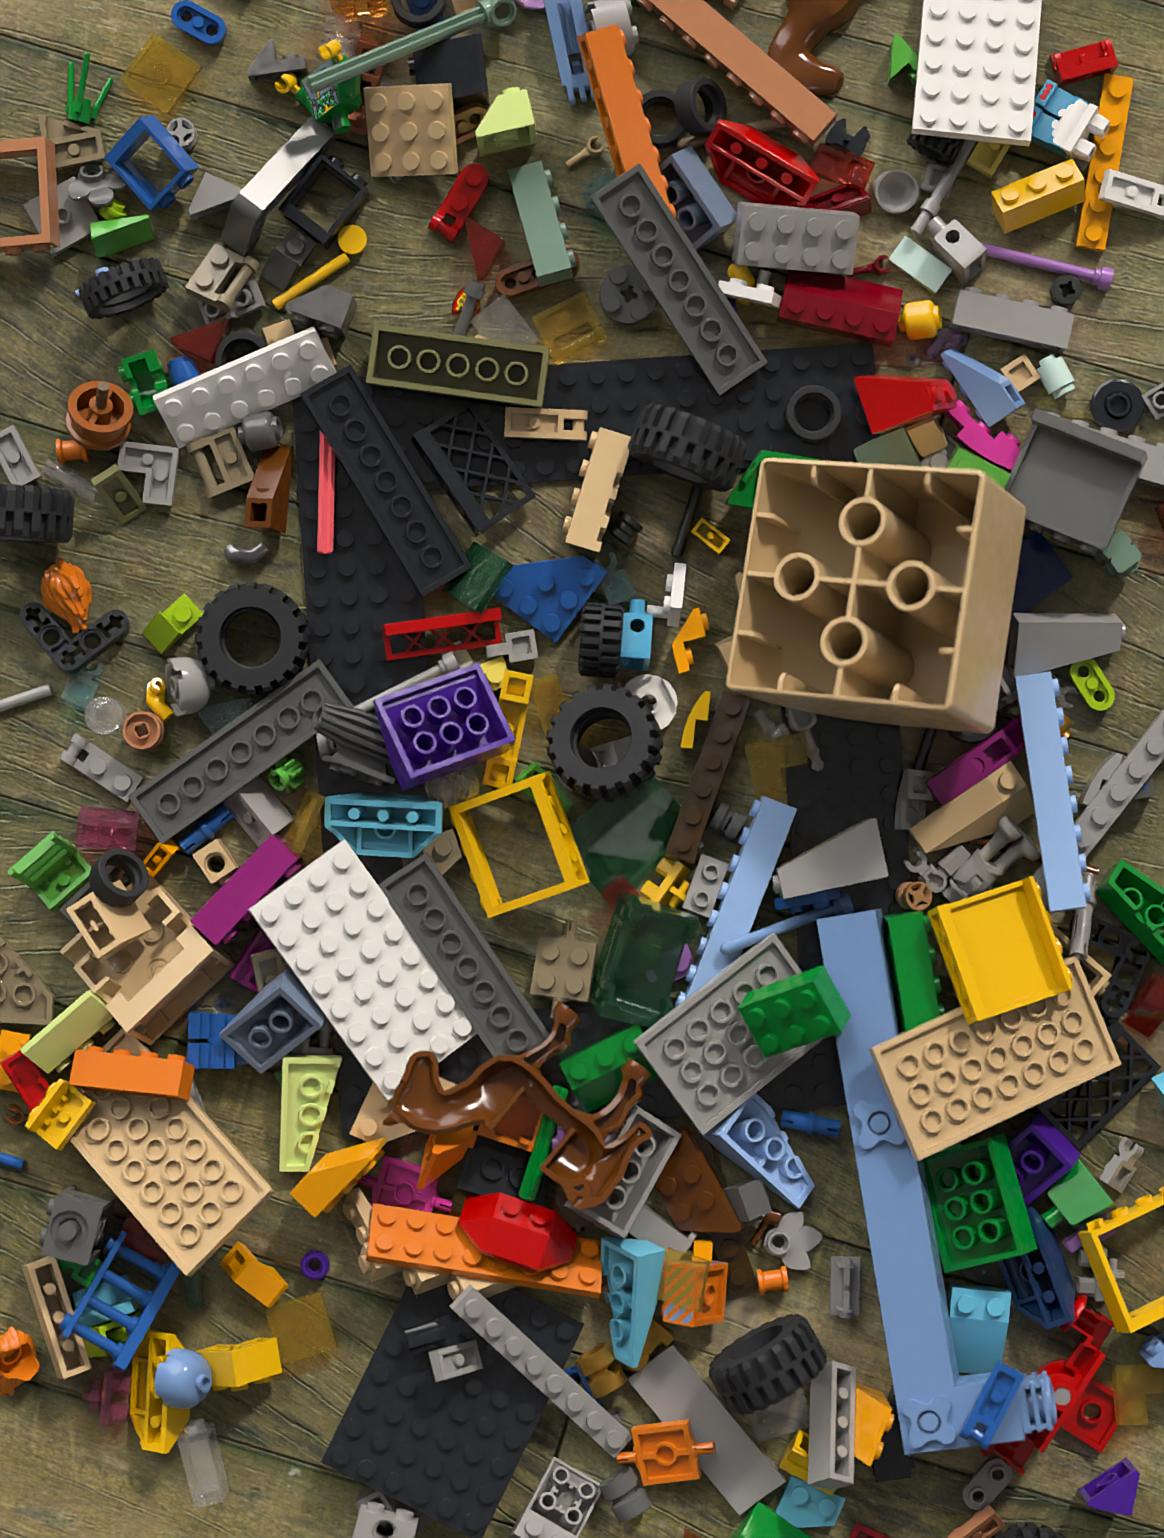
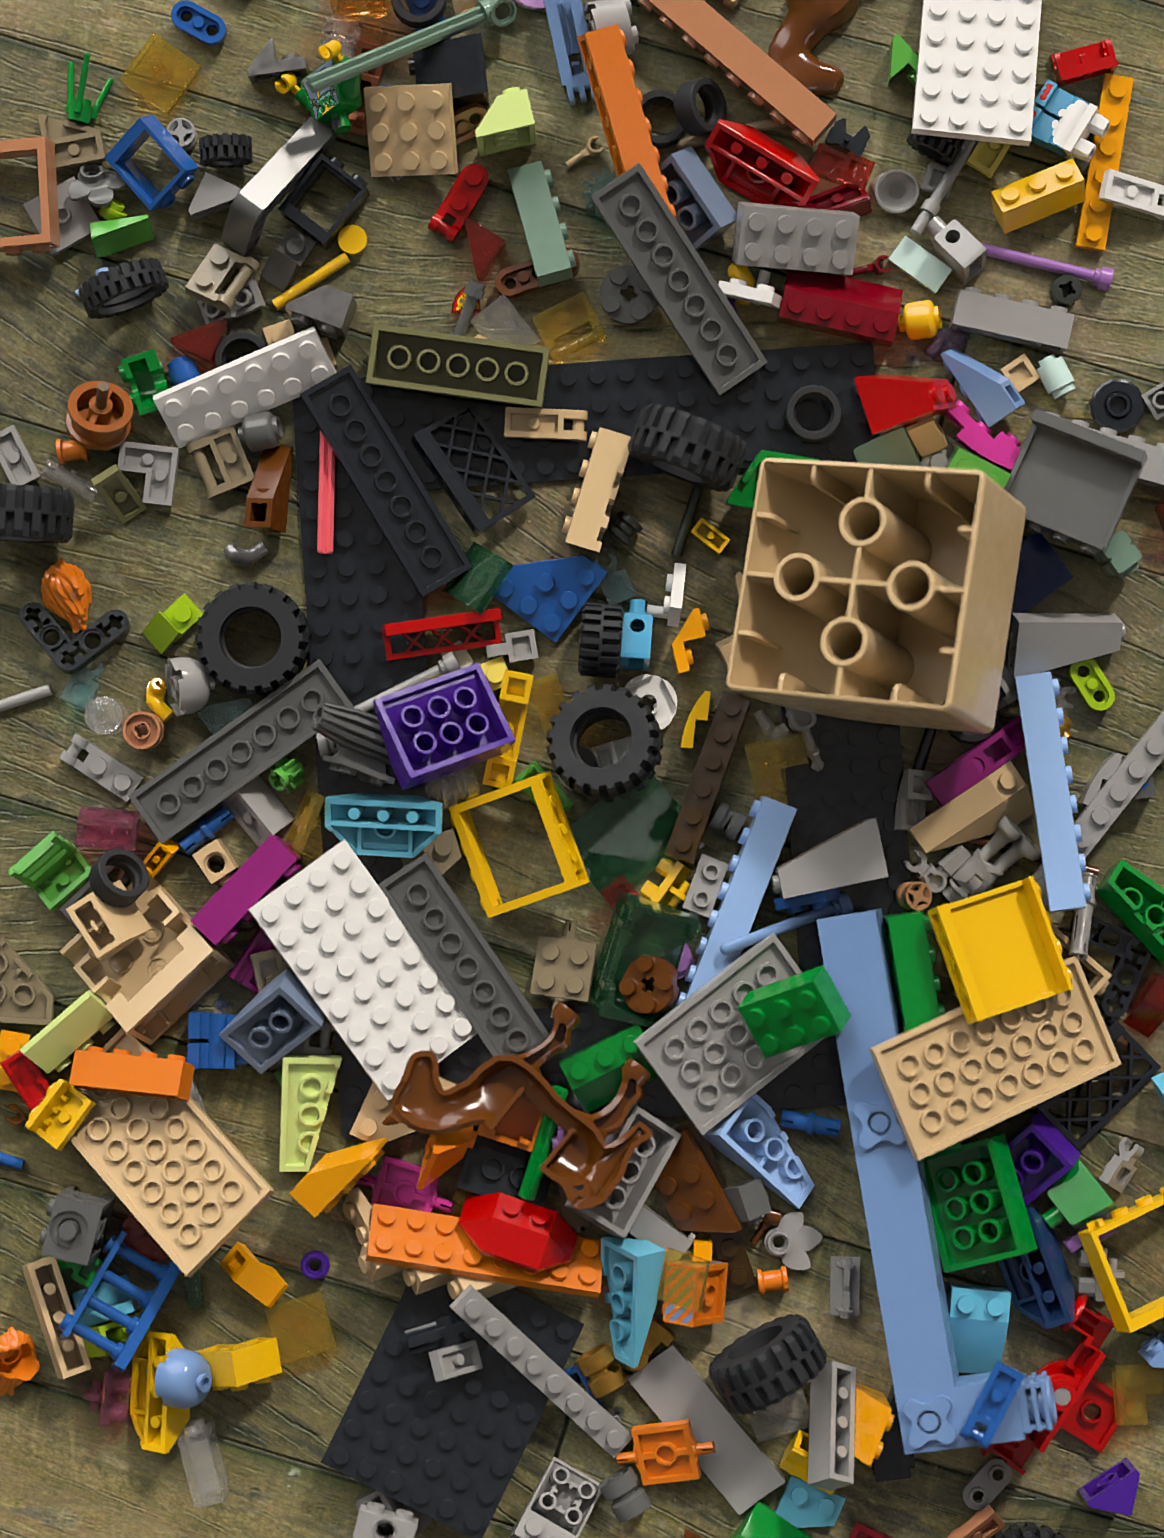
(225, 150): none -> black tyre
(665, 983): none -> reddish brown plate

